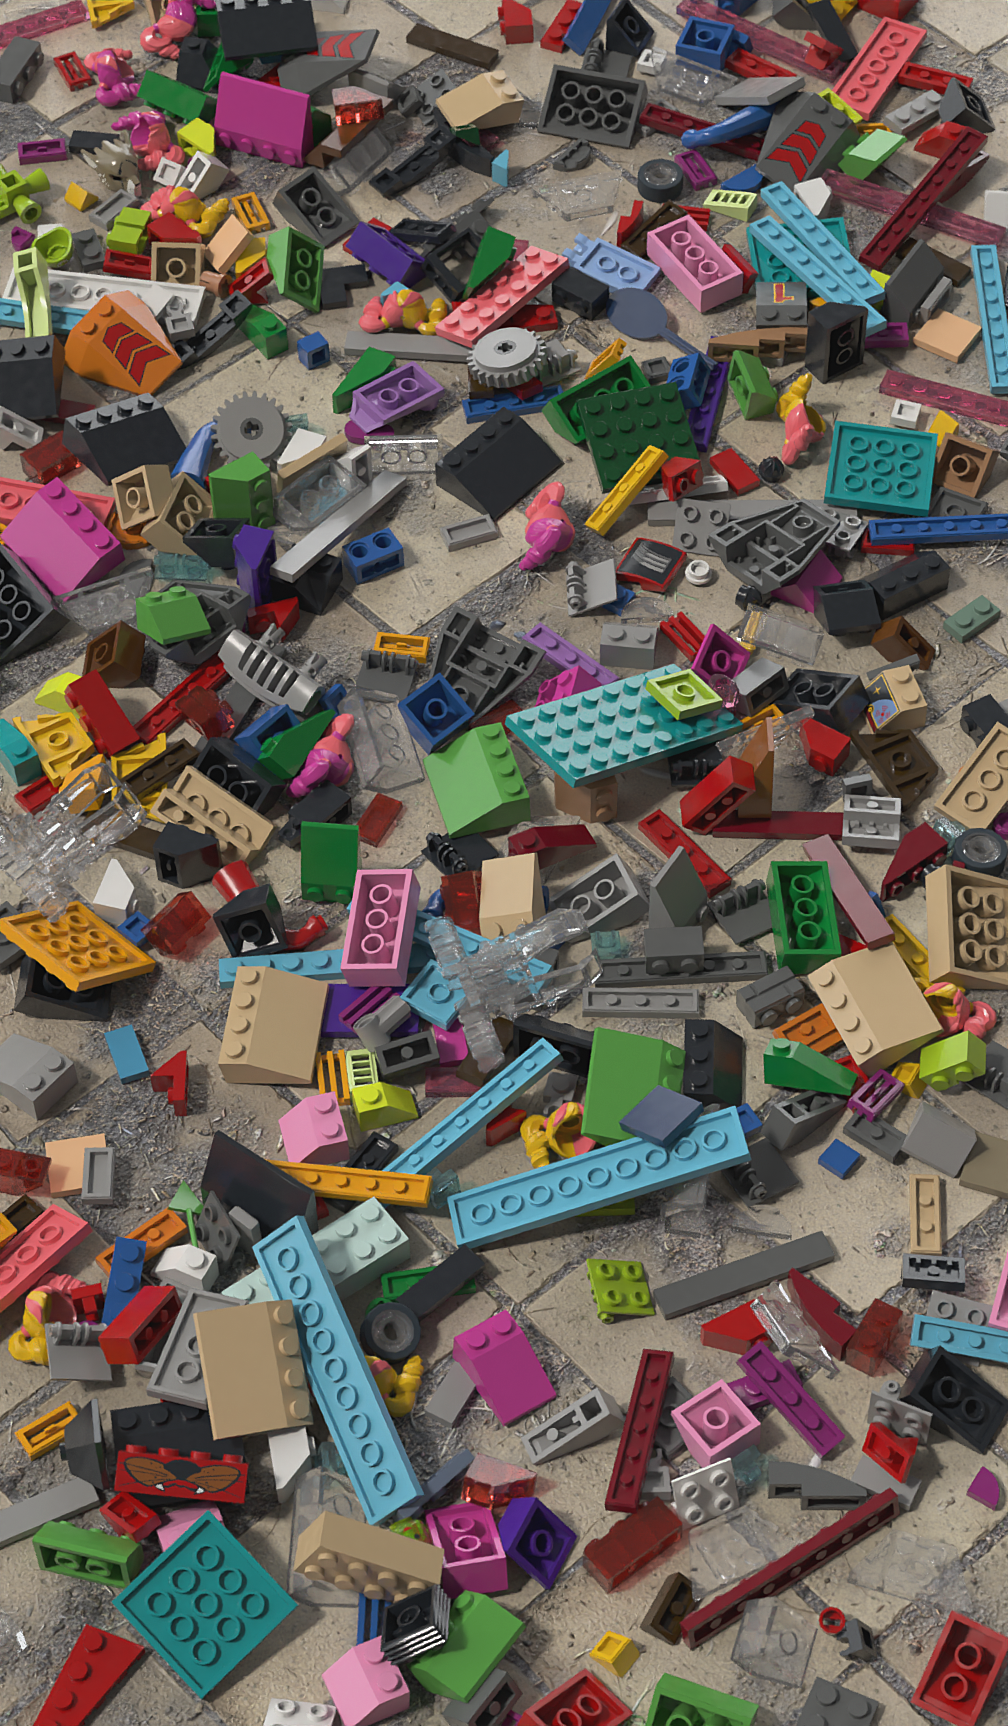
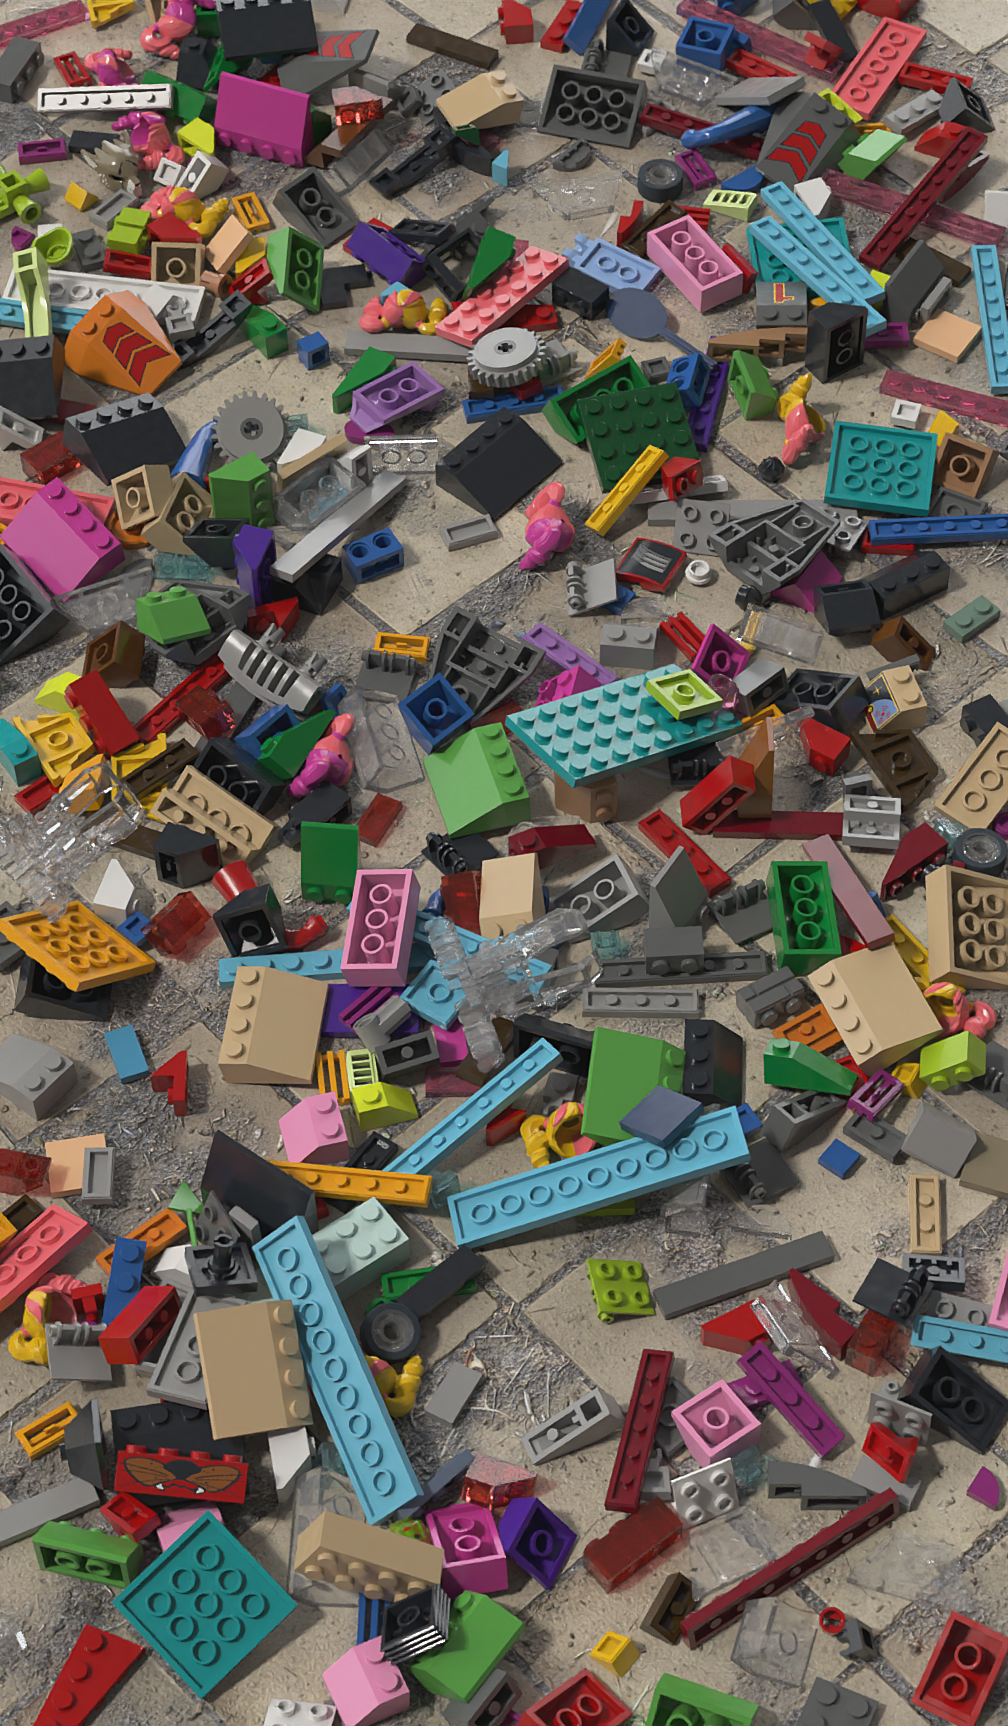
(105, 98): none -> tile
(221, 1268): none -> black plate
(503, 1367): dark pink slope -> none
(735, 471): red tile -> none
(894, 1291): none -> black hinge

